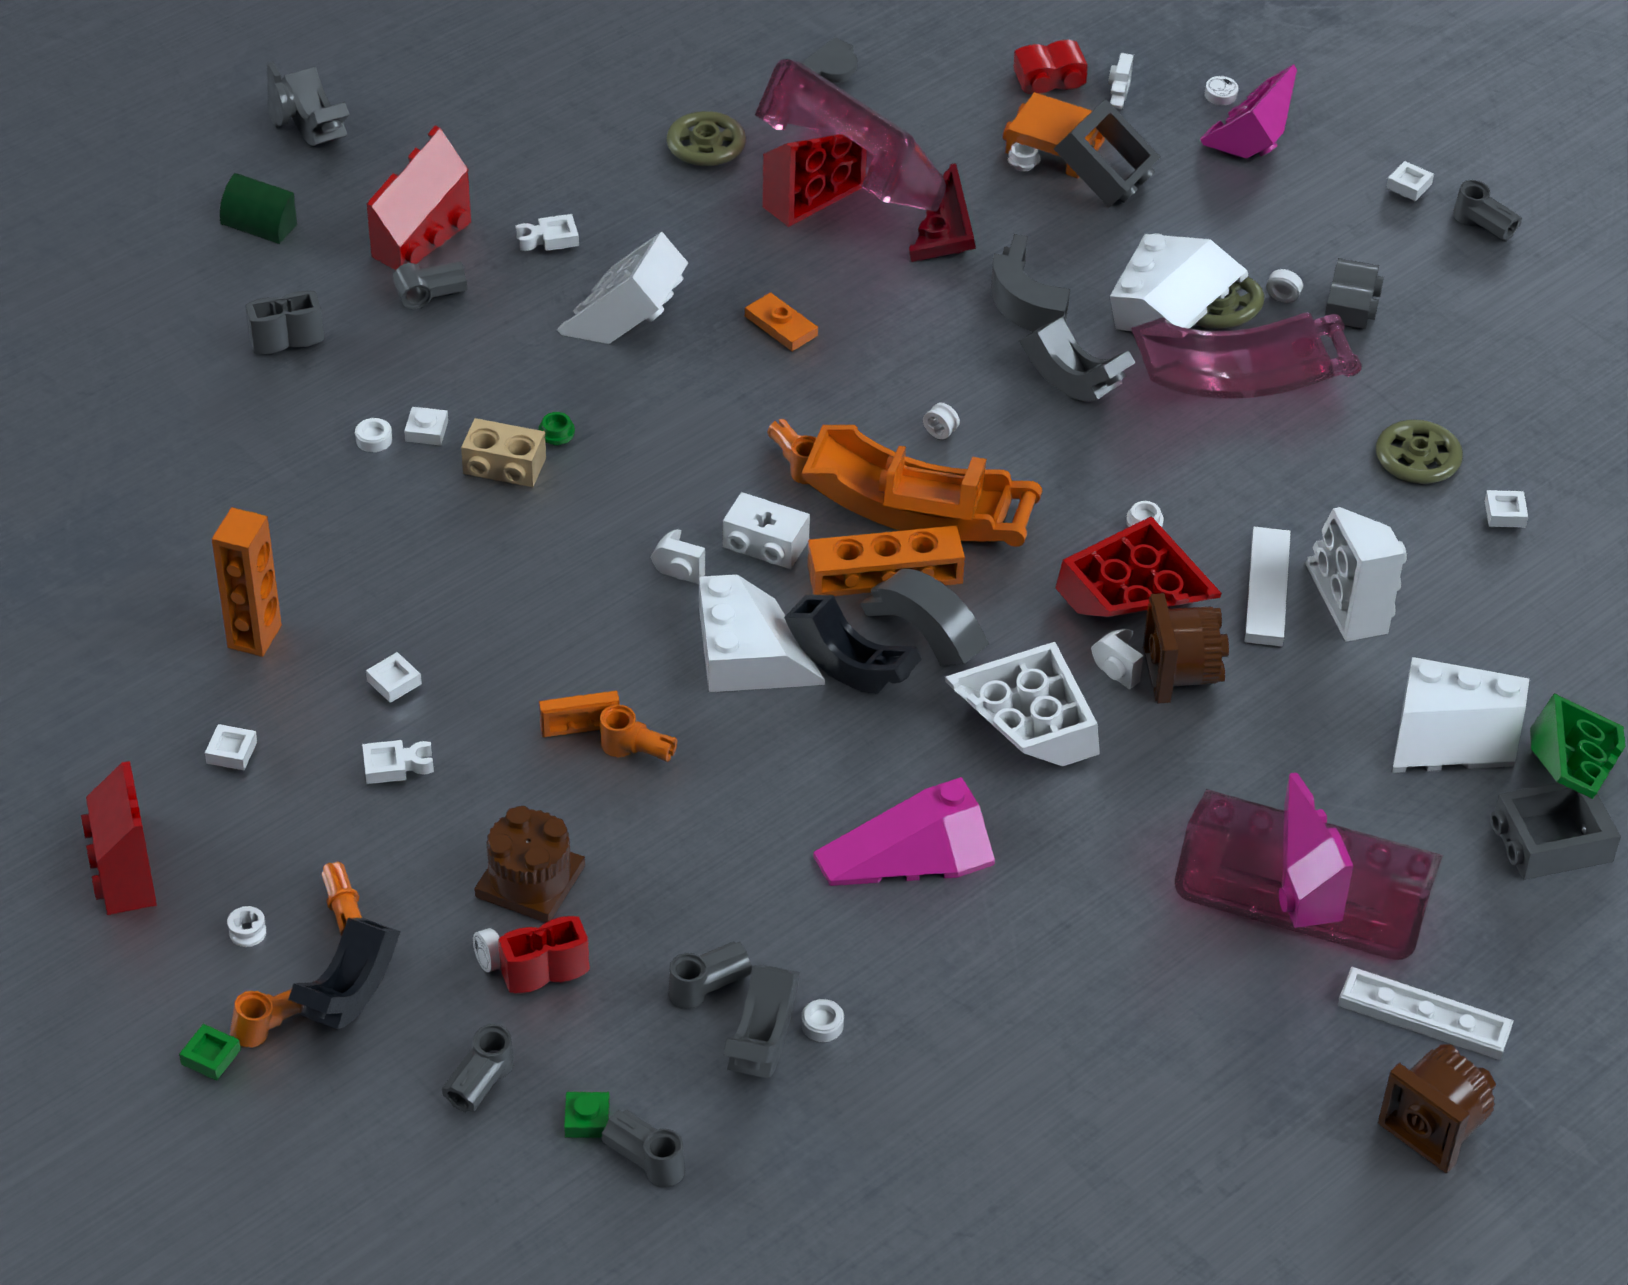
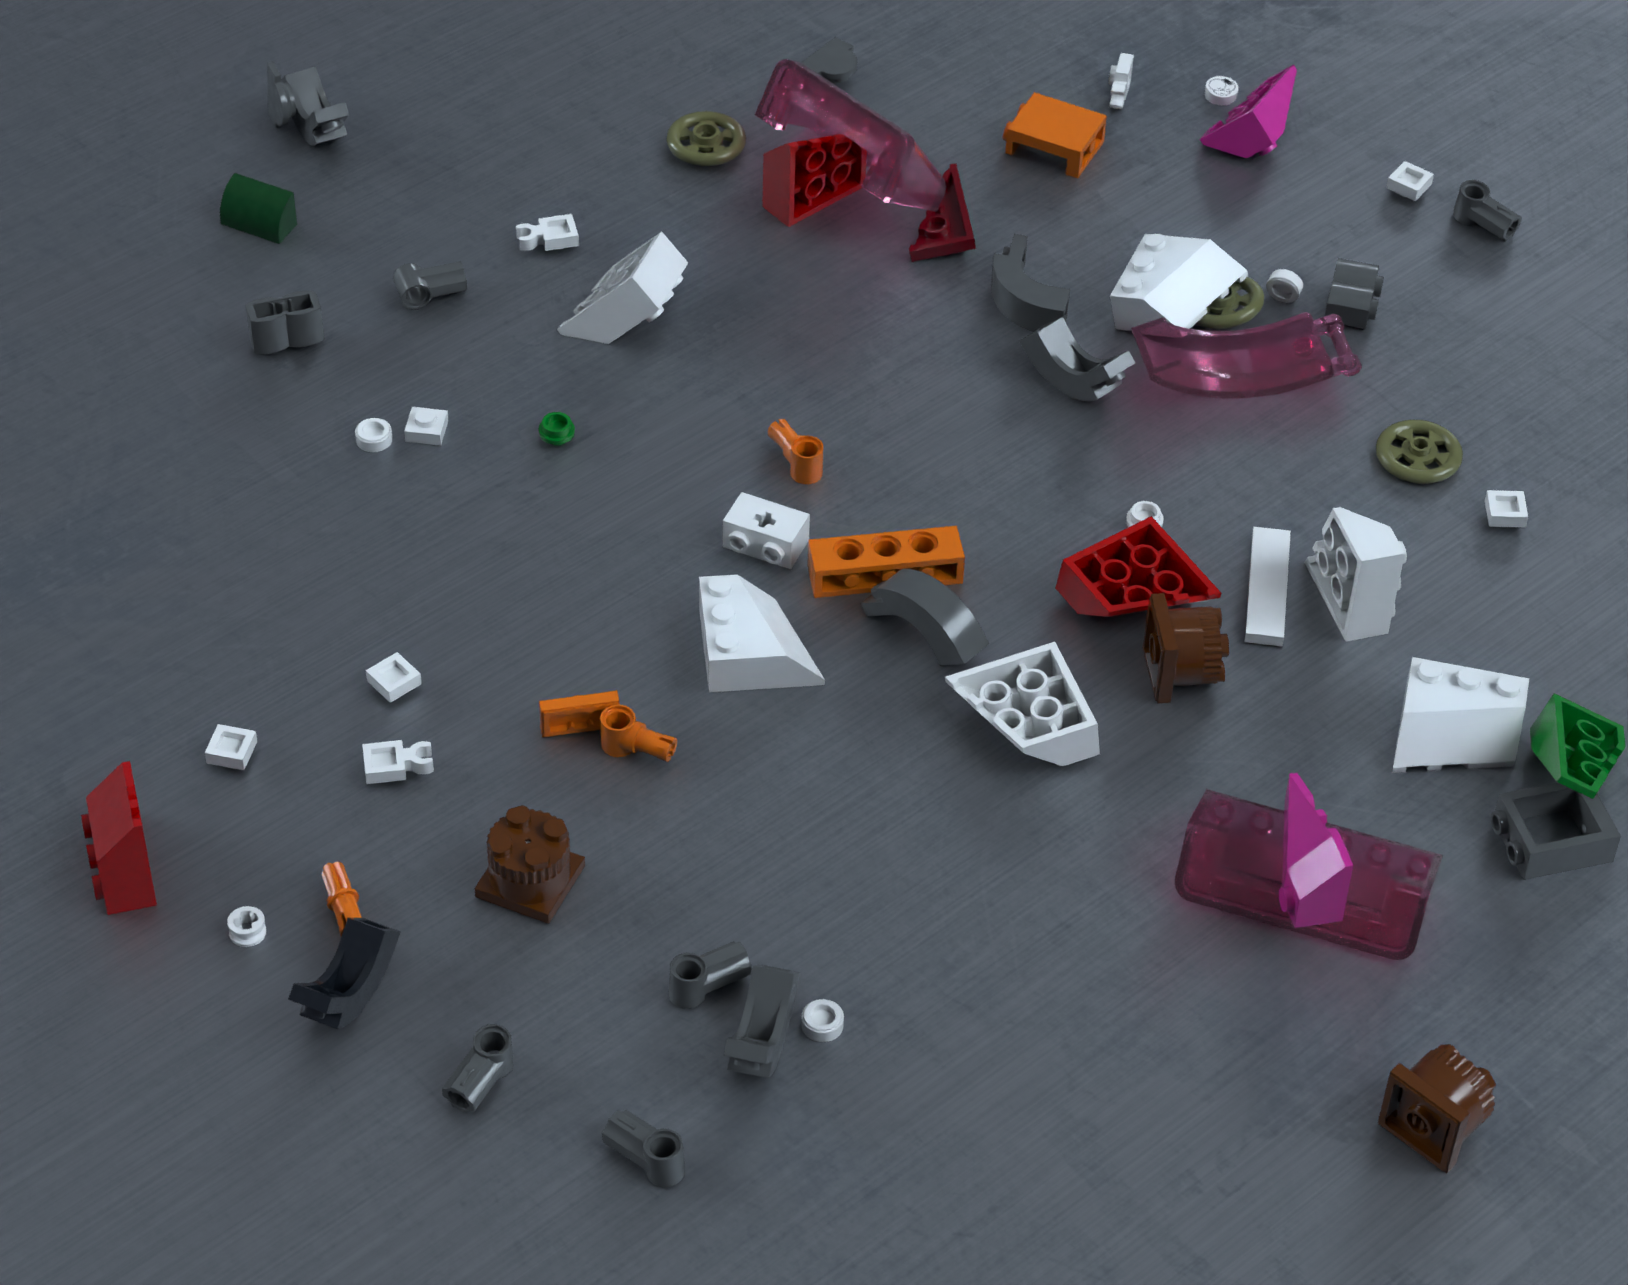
(210, 1052): green plate -> none
(247, 581): orange brick -> none
(258, 1013): orange pin -> none
(420, 205): wedge -> none
(487, 949): white tile -> none
(503, 452): tan brick -> none
(544, 954): red brick -> none
(586, 1114): green plate -> none
(679, 558): white plate -> none
(781, 321): orange plate -> none
(842, 651): black arch -> none
(849, 469): orange windscreen -> none
(921, 836): dark pink wedge -> none
(932, 490): orange panel -> none
(941, 421): white bush -> none
(1023, 157): white plate -> none
(1050, 66): red brick -> none
(1093, 167): dark grey window -> none
(1118, 658): white plate -> none
(1425, 1013): white tile -> none

